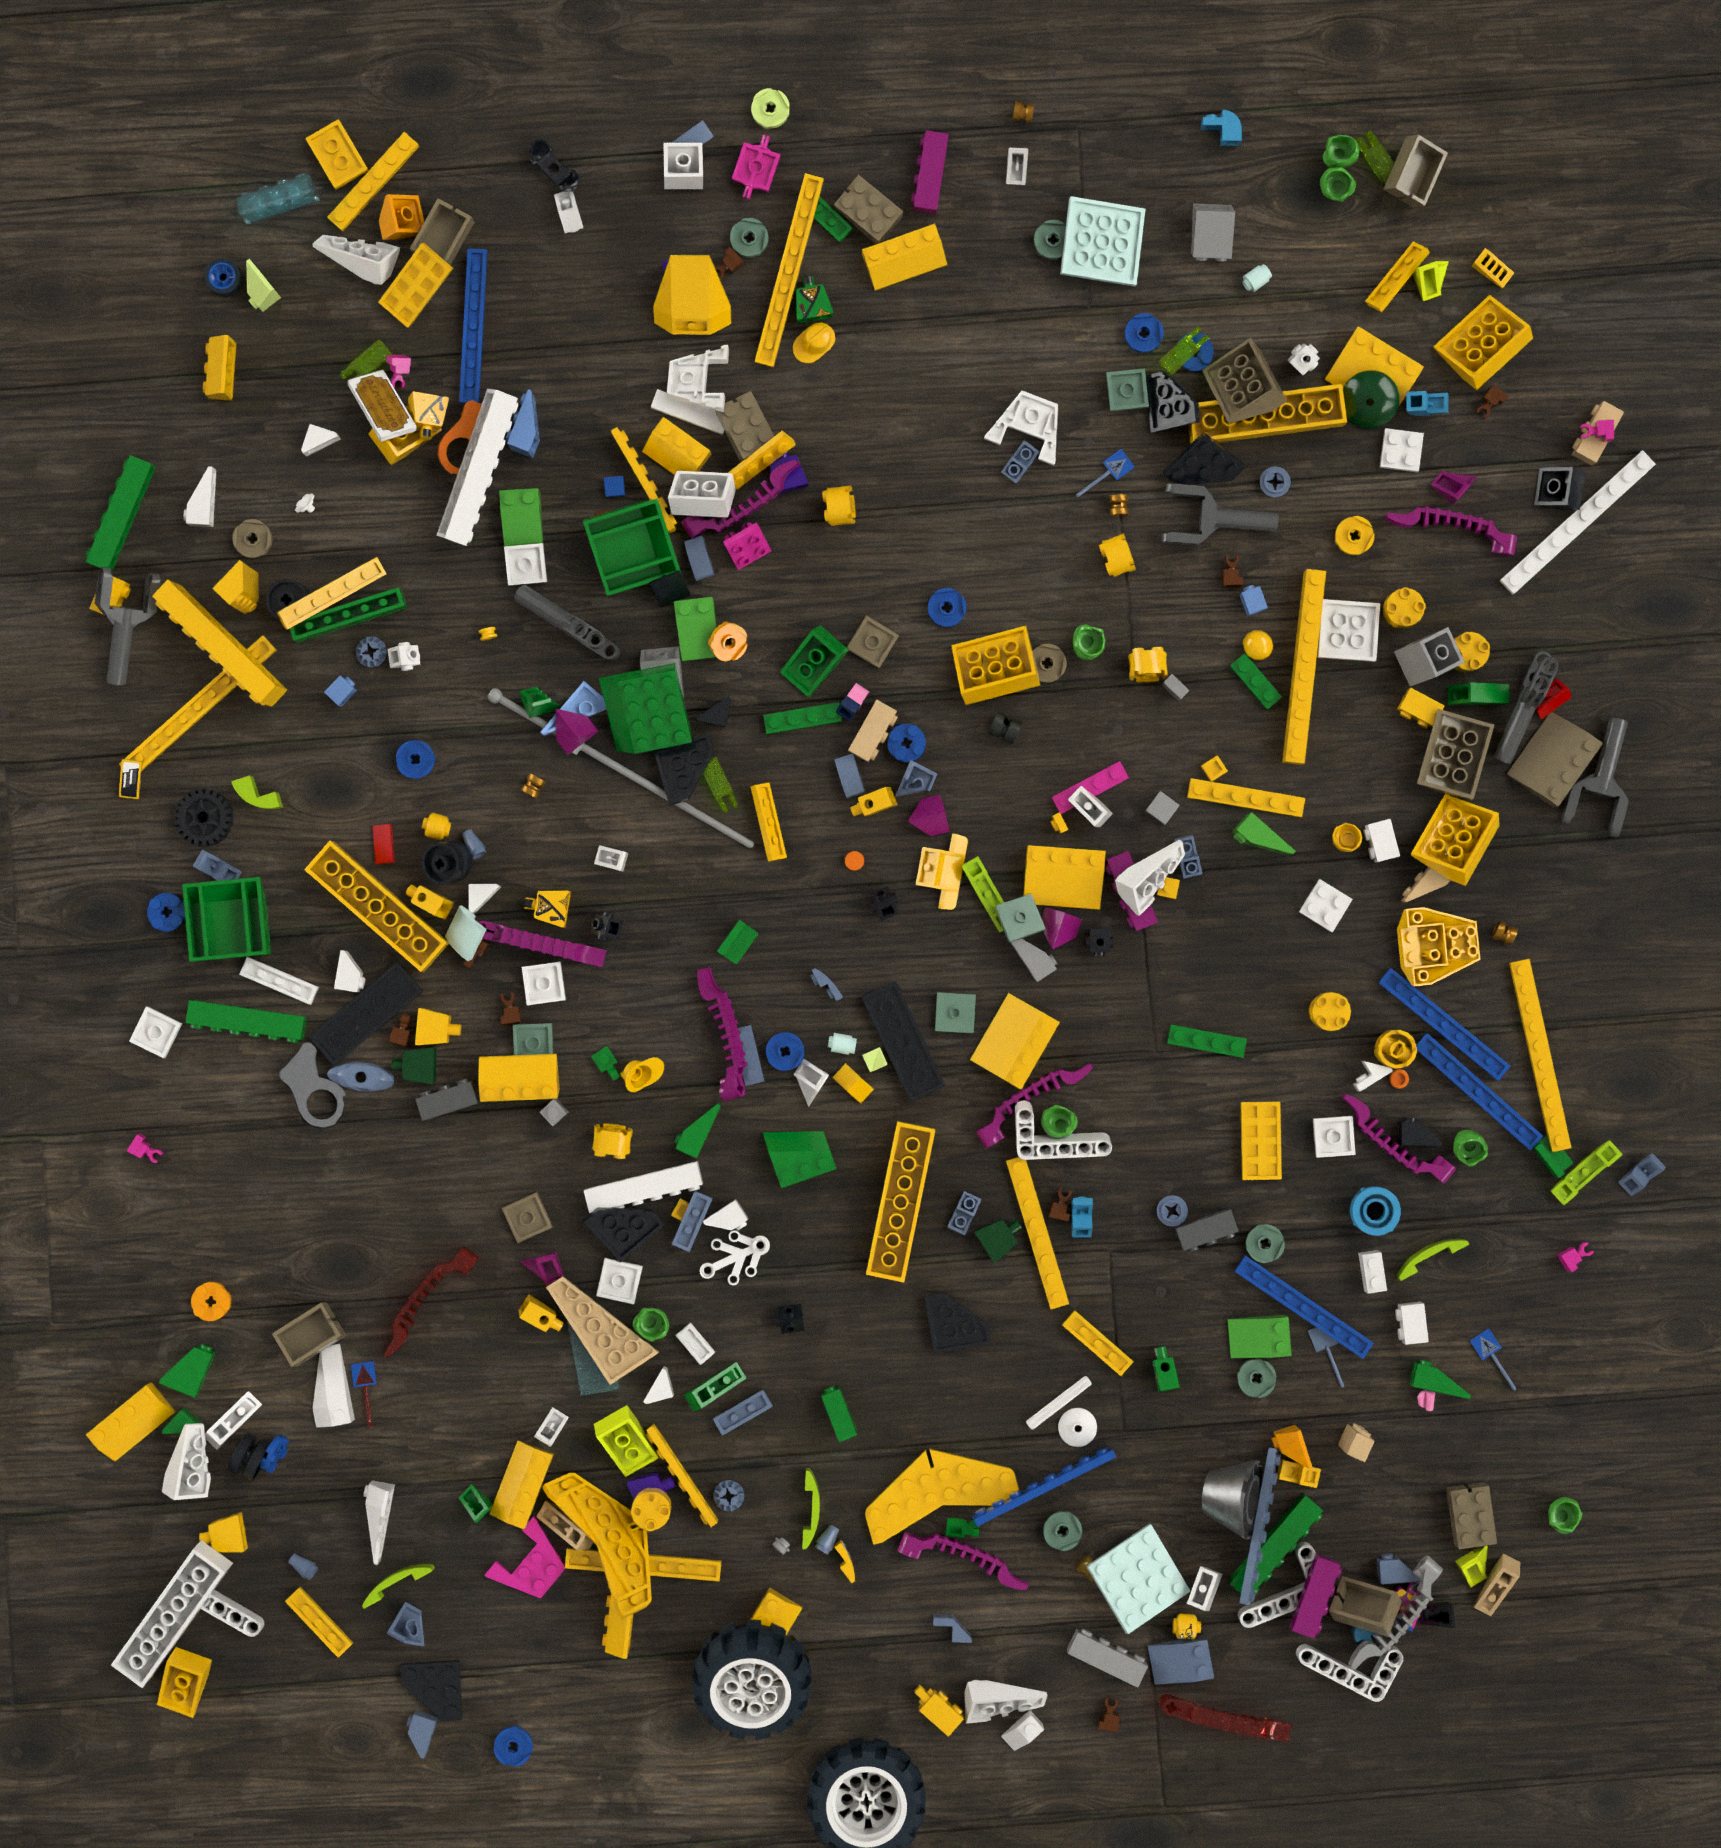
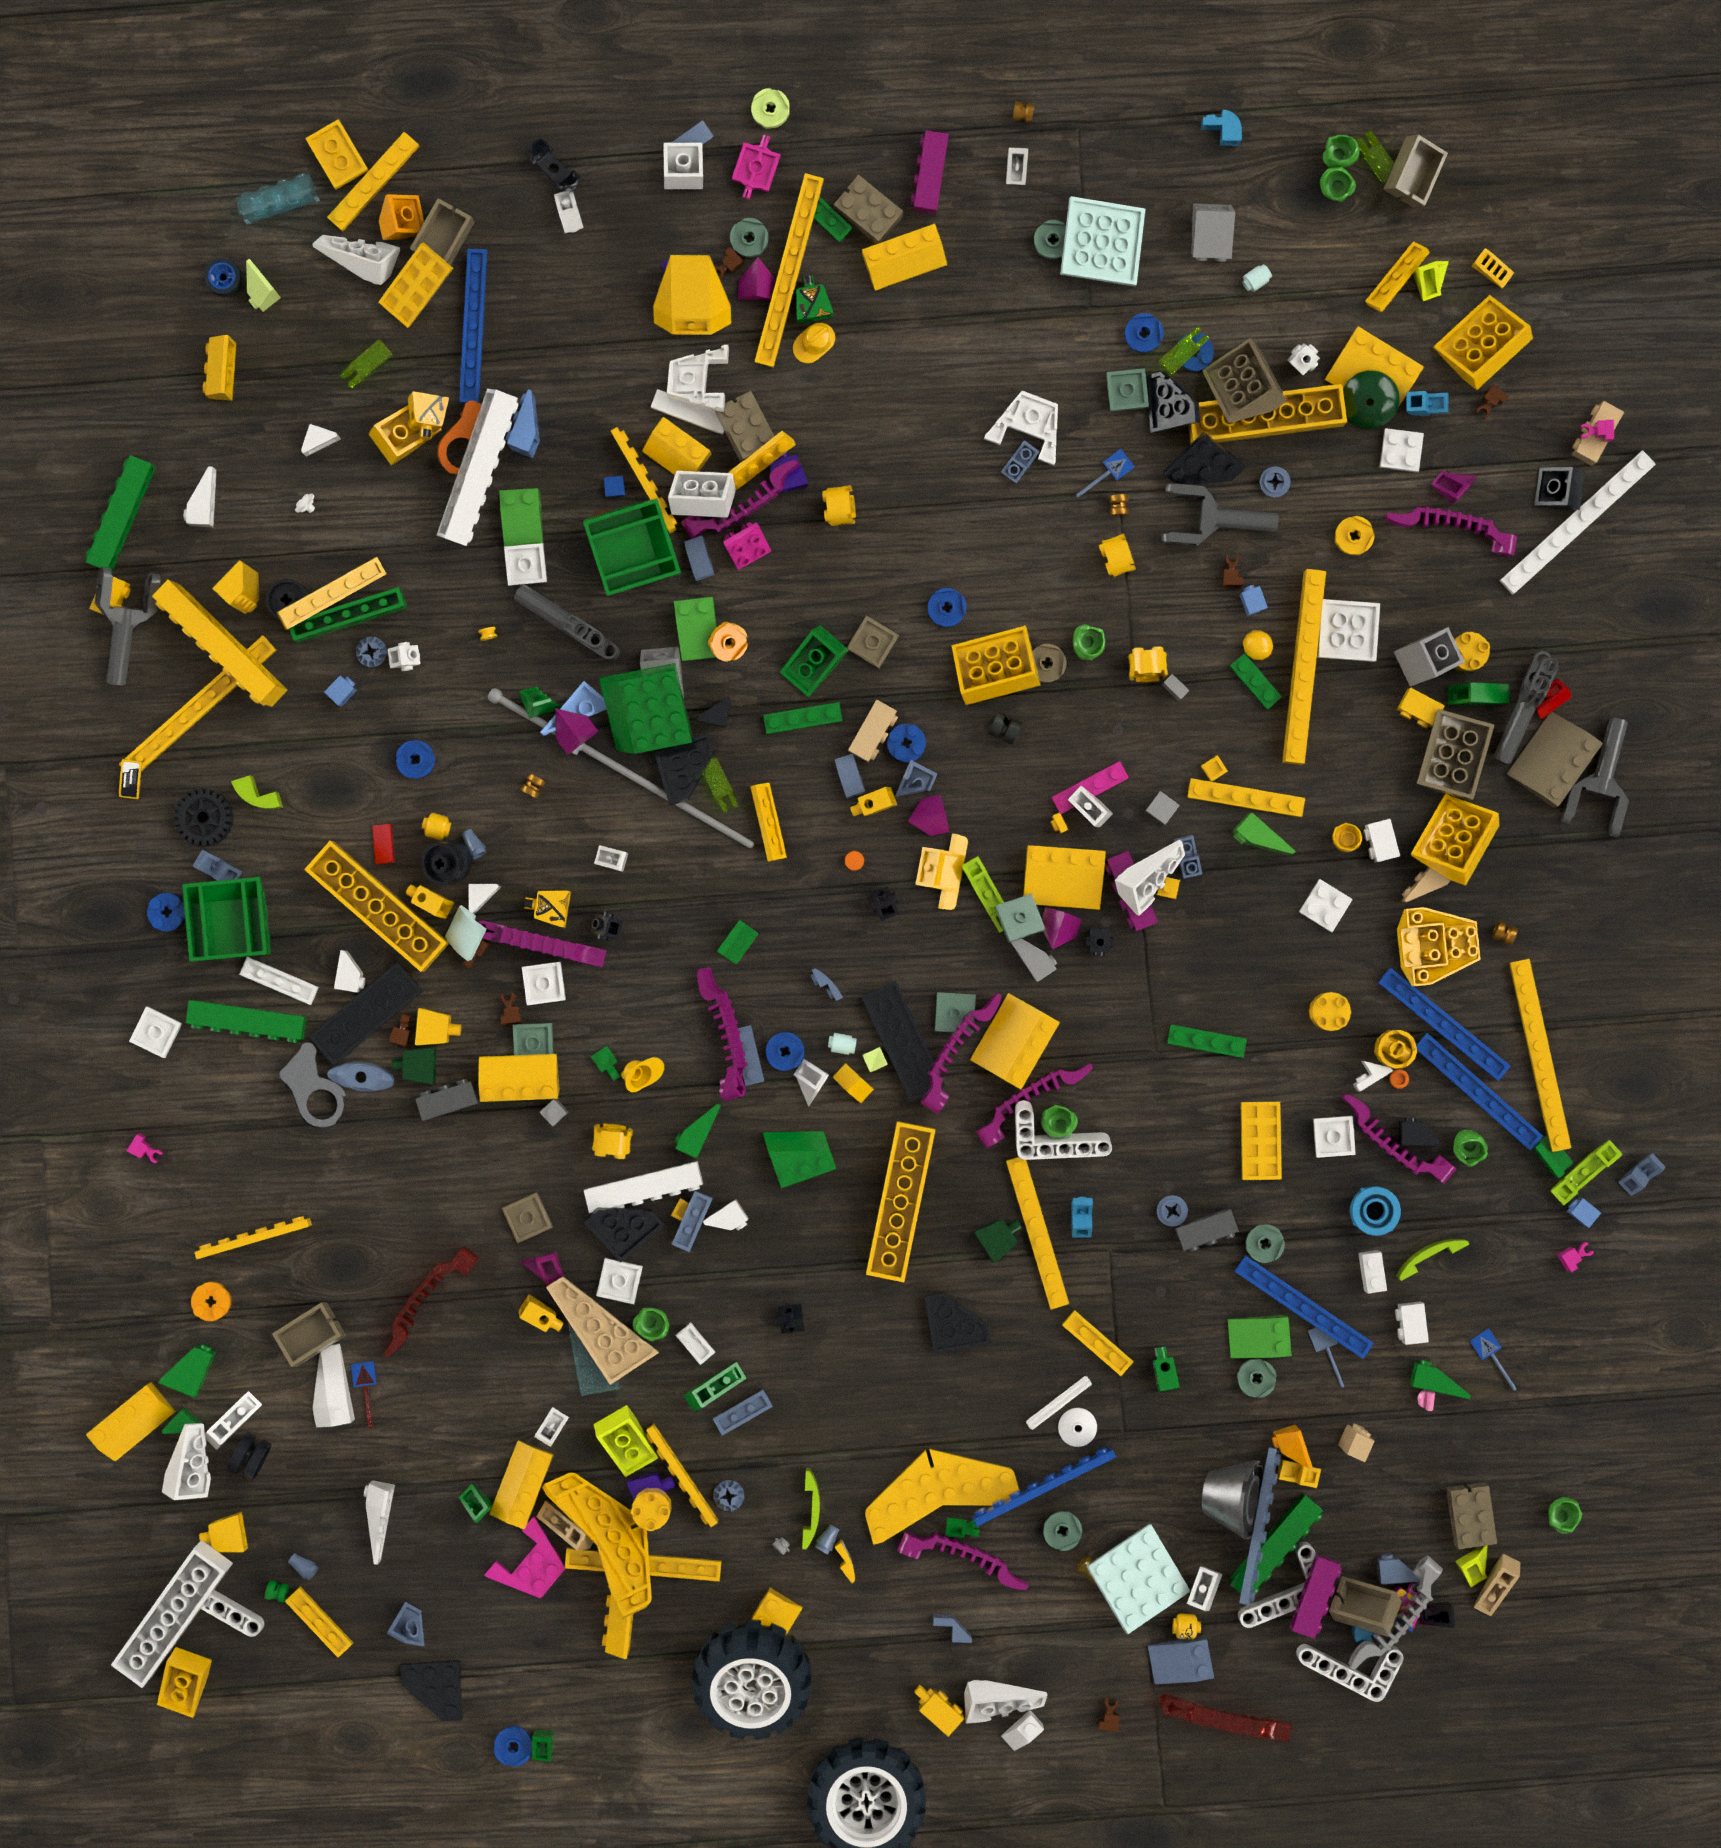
(245, 530): dark tan plate -> none
(245, 1239): none -> yellow plate
(276, 1450): blue plate -> none
(276, 1591): none -> green wheel
(381, 405): tile -> none
(398, 364): dark pink piece -> none
(416, 1570): lime slope -> none
(421, 1730): sand blue slope -> none
(542, 1745): none -> green slope
(661, 1388): white slope -> none
(670, 588): black piece -> none
(737, 1255): white plant -> none
(756, 283): none -> magenta slope
(839, 1413): green slope -> none
(852, 702): leg -> none
(935, 1096): none -> magenta piece
(964, 1213): sand blue slope -> none
(1058, 1210): reddish brown piece -> none
(1107, 1657): light grey brick -> none
(1403, 608): yellow brick -> none
(1583, 1211): none -> medium blue brick

